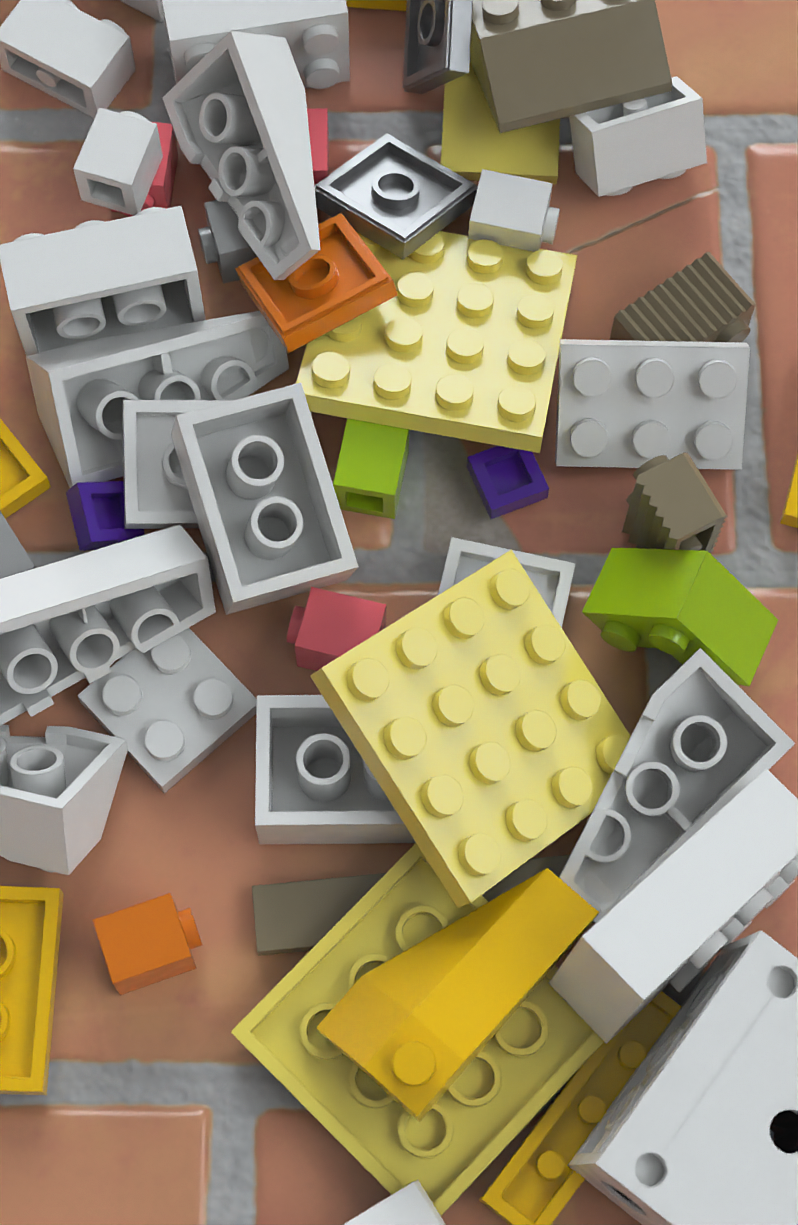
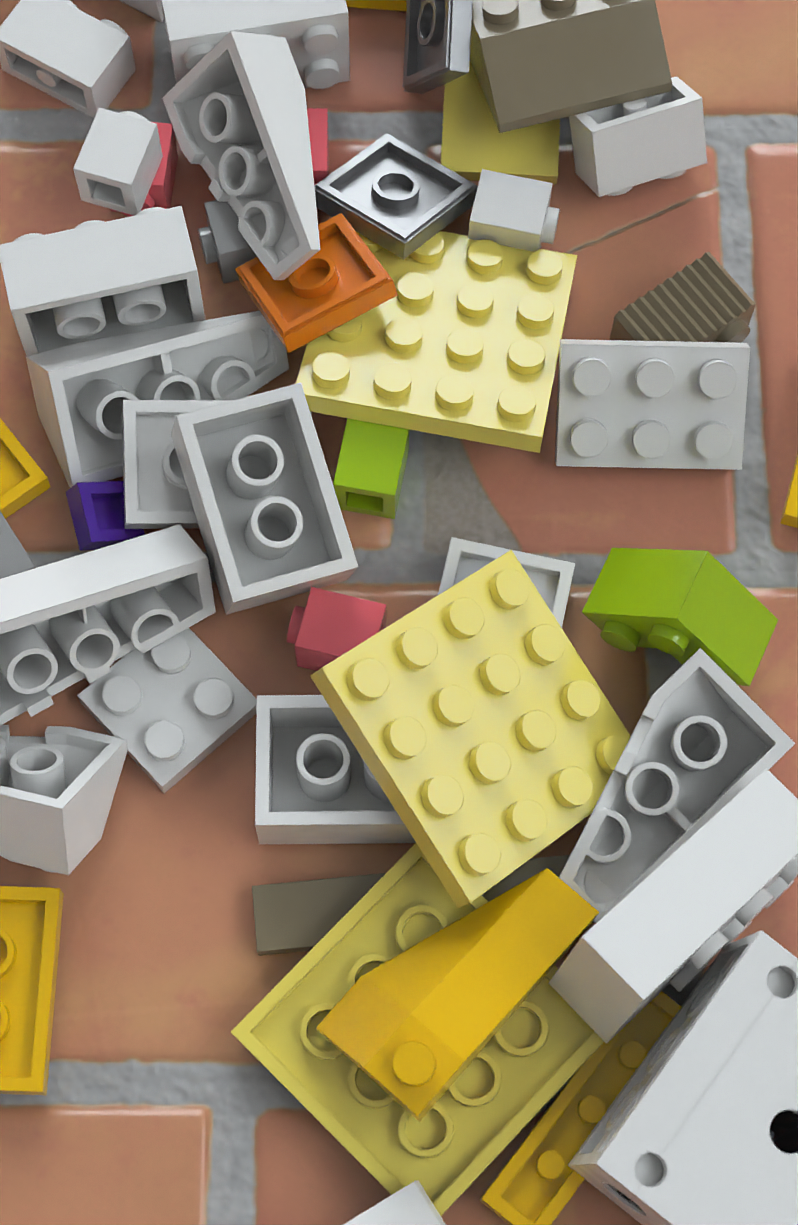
(147, 943): orange brick -> none
(507, 479): dark purple plate -> none
(672, 507): dark tan brick -> none

